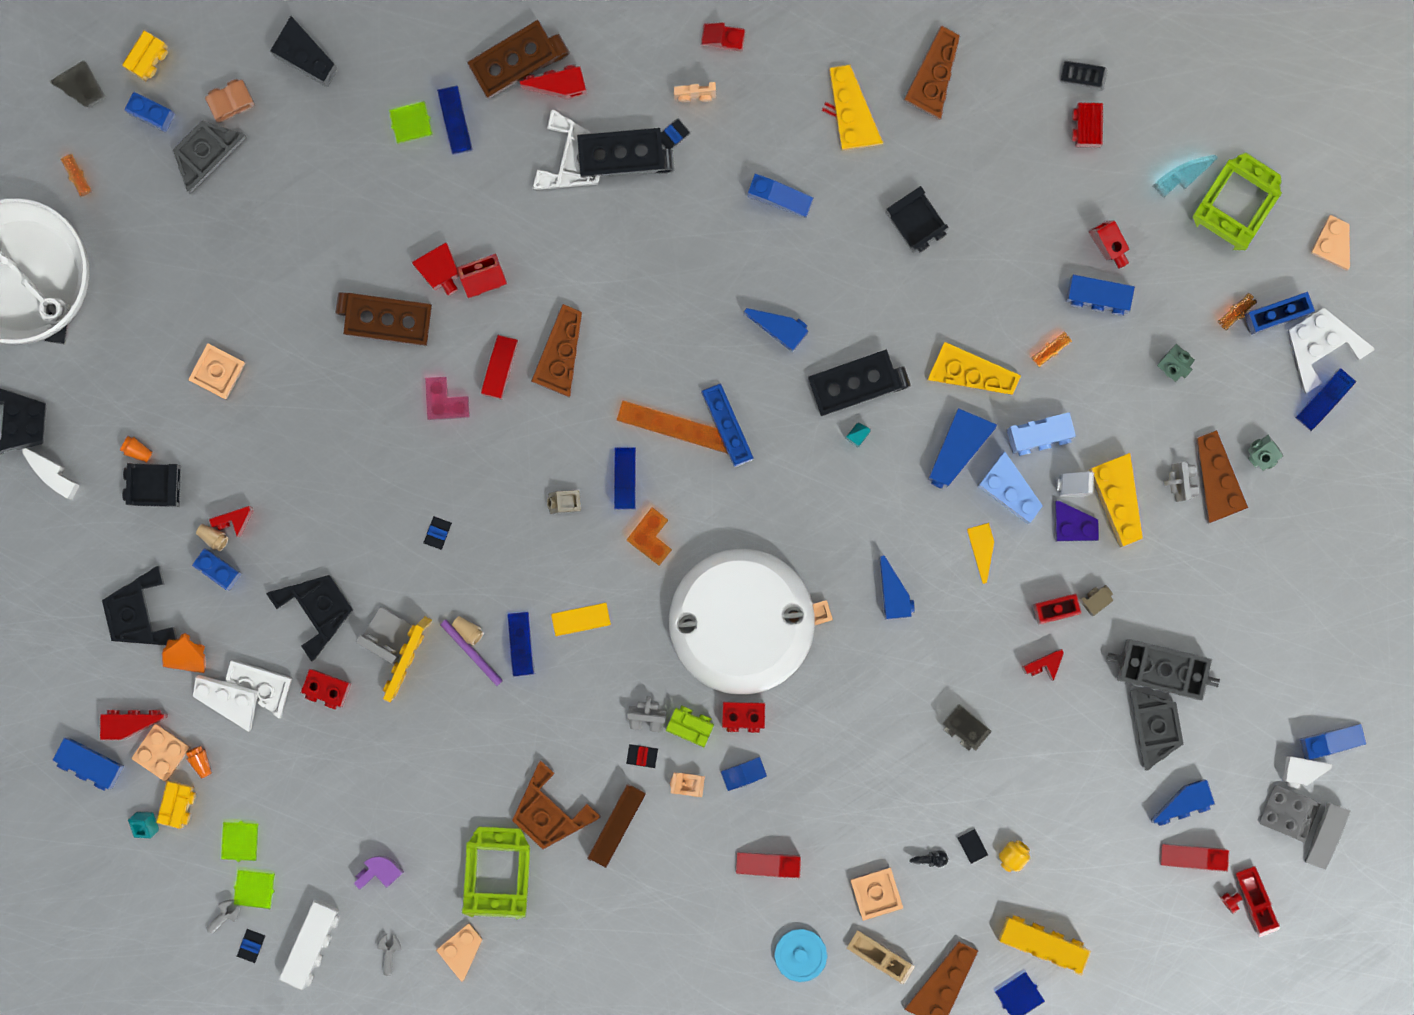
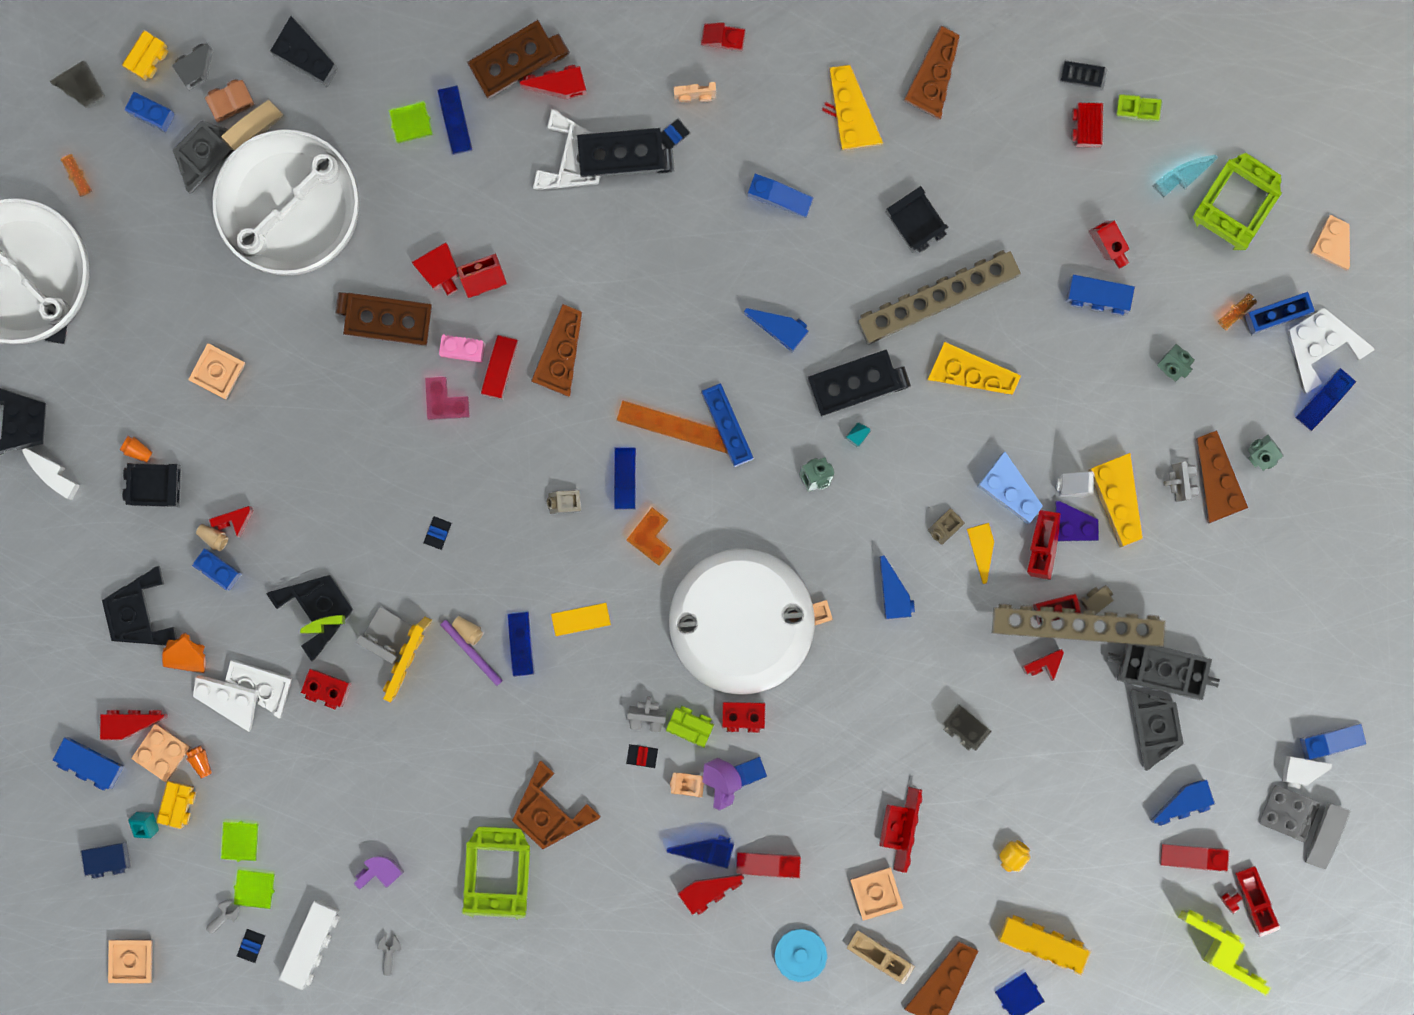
(105, 859): none -> dark blue brick
(130, 961): none -> light nougat plate
(195, 66): none -> dark grey slope
(252, 125): none -> tan slope
(283, 198): none -> white cylinder
(318, 625): none -> lime slope
(461, 950): light nougat wing -> none
(462, 348): none -> bright pink brick
(616, 825): reddish brown panel -> none
(703, 891): none -> red slope
(711, 851): none -> clear blue slope
(724, 779): none -> medium lavender brick
(817, 474): none -> sand green brick
(900, 828): none -> red bracket
(938, 859): black bar -> none
(946, 526): none -> dark tan bracket
(961, 443): blue slope -> none
(972, 846): black piece -> none
(1008, 271): none -> dark tan brick
(1041, 434): light blue wedge -> none
(1044, 545): none -> red slope
(1051, 349): clear orange pin -> none
(1139, 108): none -> lime slope
(1153, 636): none -> dark tan brick
(1225, 951): none -> neon yellow bracket

